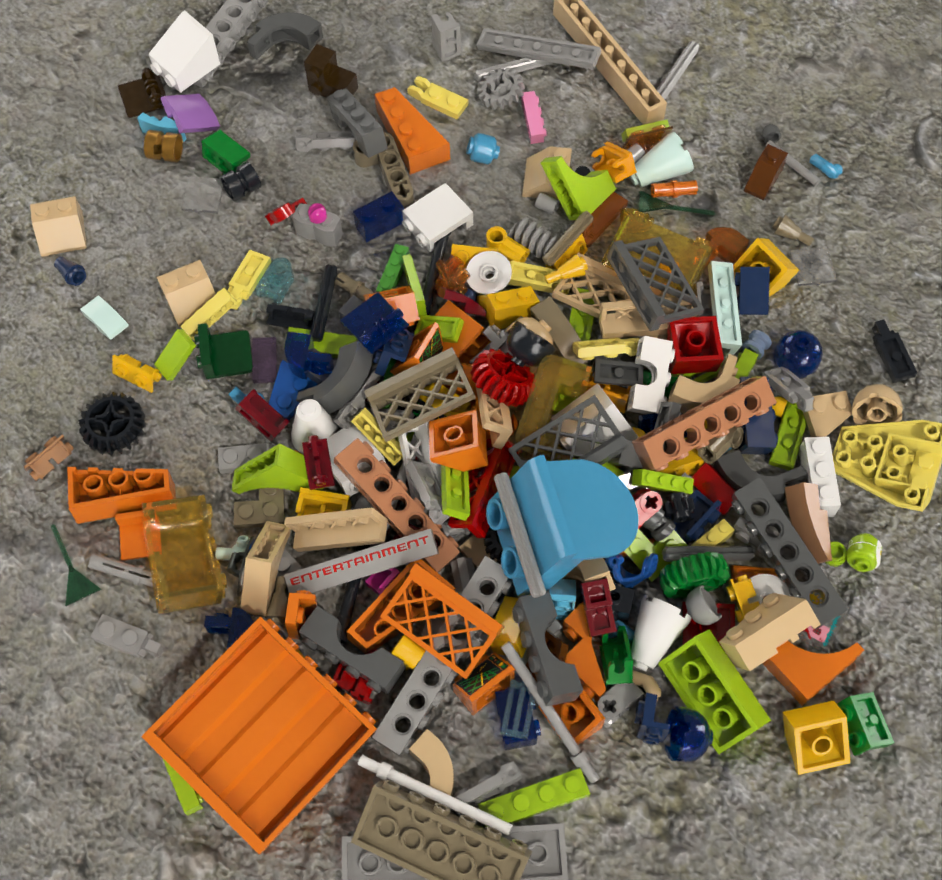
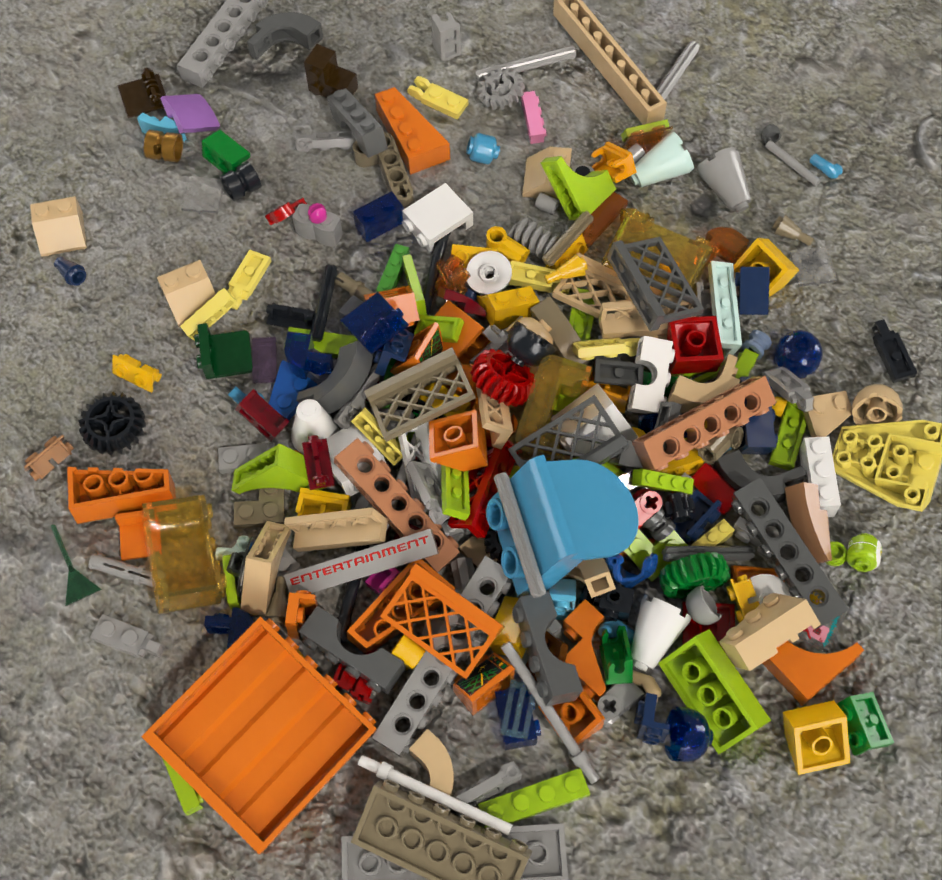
(104, 317): light aqua slope -> none
(175, 354): lime tile -> none
(184, 53): white slope -> none
(232, 582): none -> lime tile
(274, 284): clear light blue piece -> none
(539, 48): light grey tile -> none
(598, 607): dark red slope -> none
(648, 204): clear green piece -> none
(674, 188): orange pin -> none
(727, 178): none -> light grey cone
(766, 172): reddish brown slope -> none

